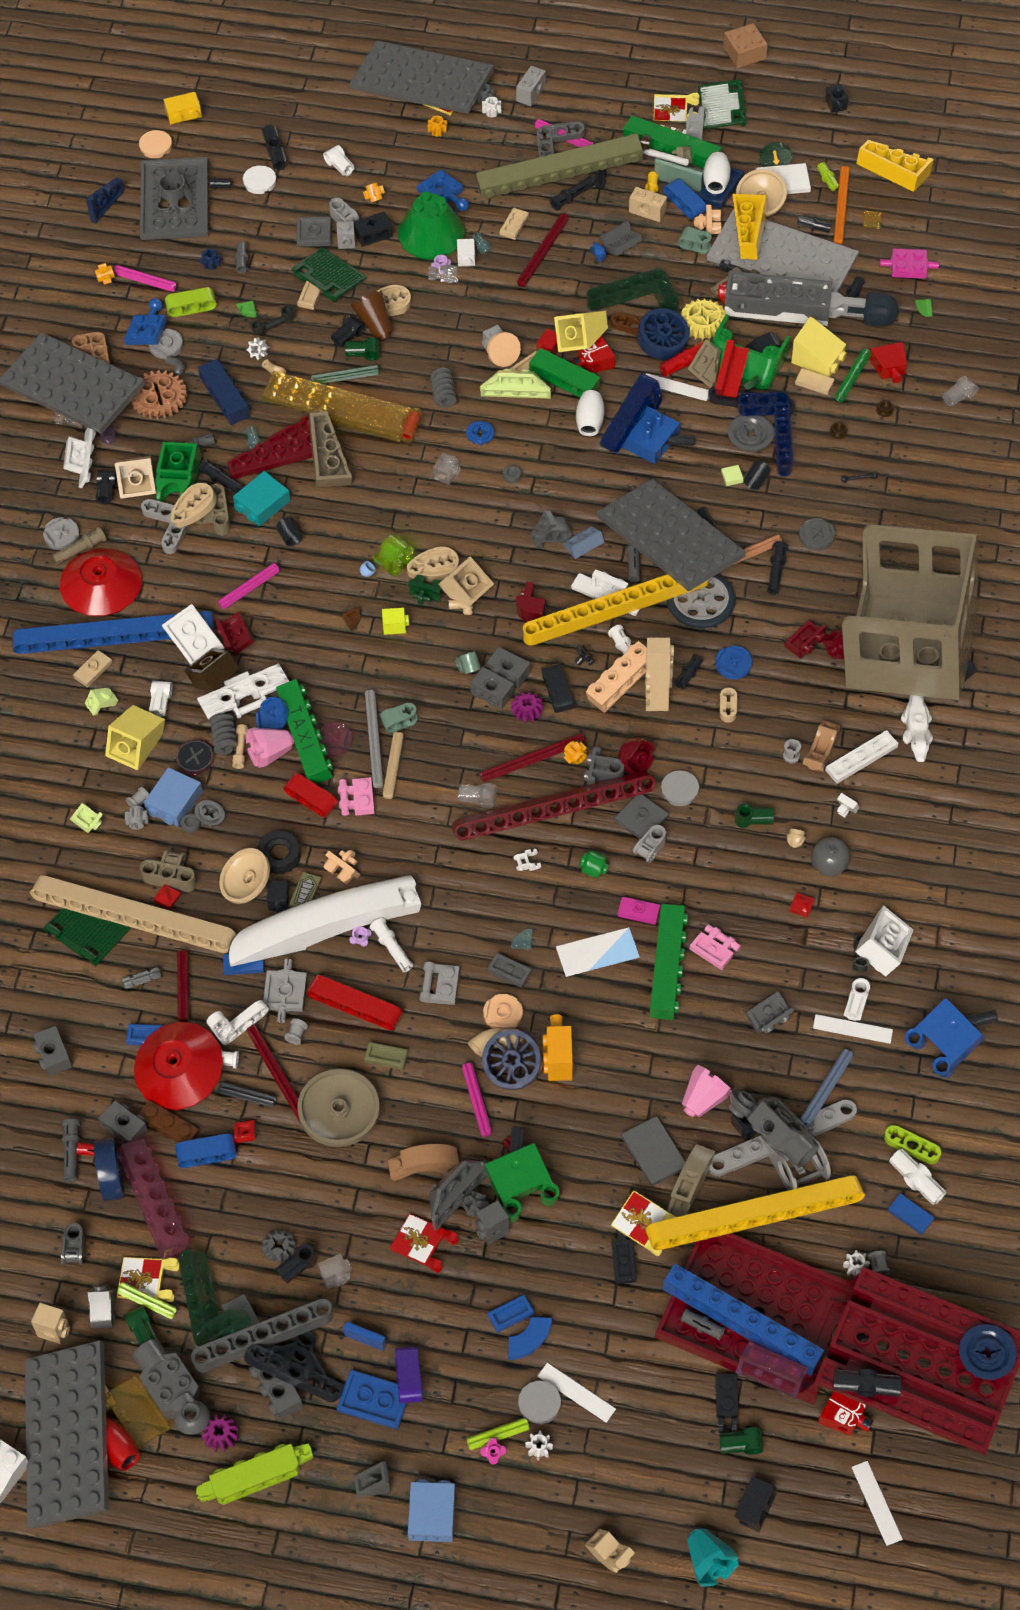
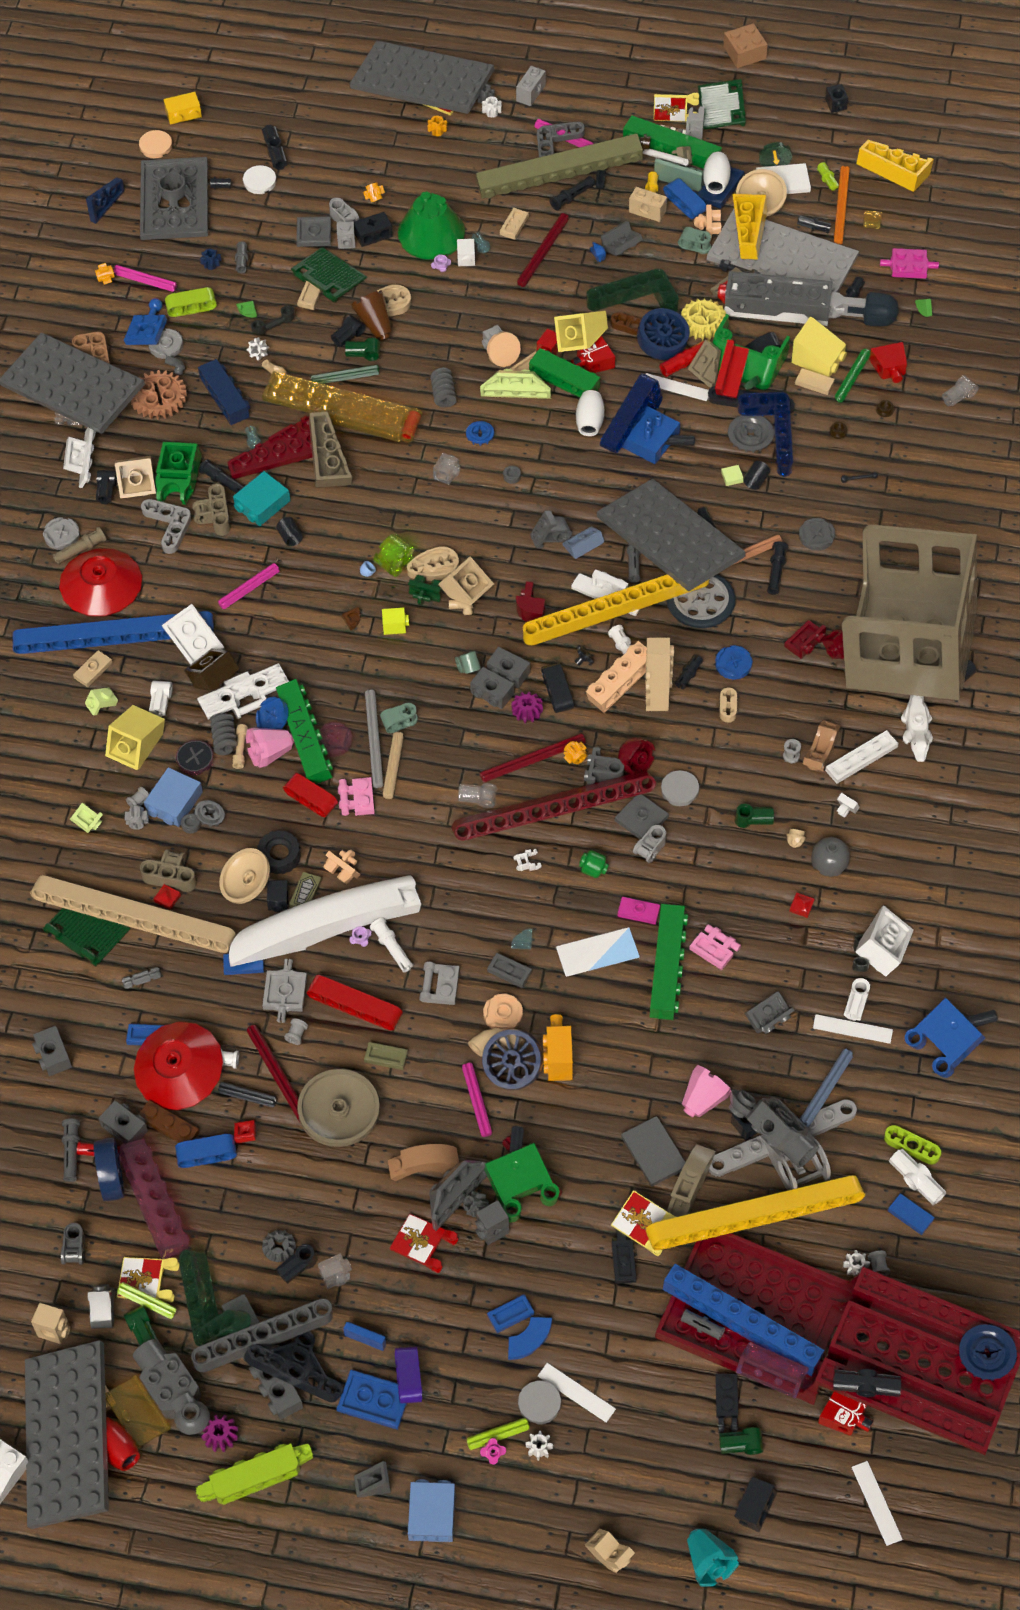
(109, 438): clear purple bush -> none
(182, 986): dark red axle -> none
(190, 497): tan piece -> none
(202, 441): dark grey pin -> none
(229, 1031): white beam -> none
(235, 633): dark red bracket -> none
(337, 158): white piece -> none
(446, 273): clear plate -> none
(450, 188): blue plate -> none

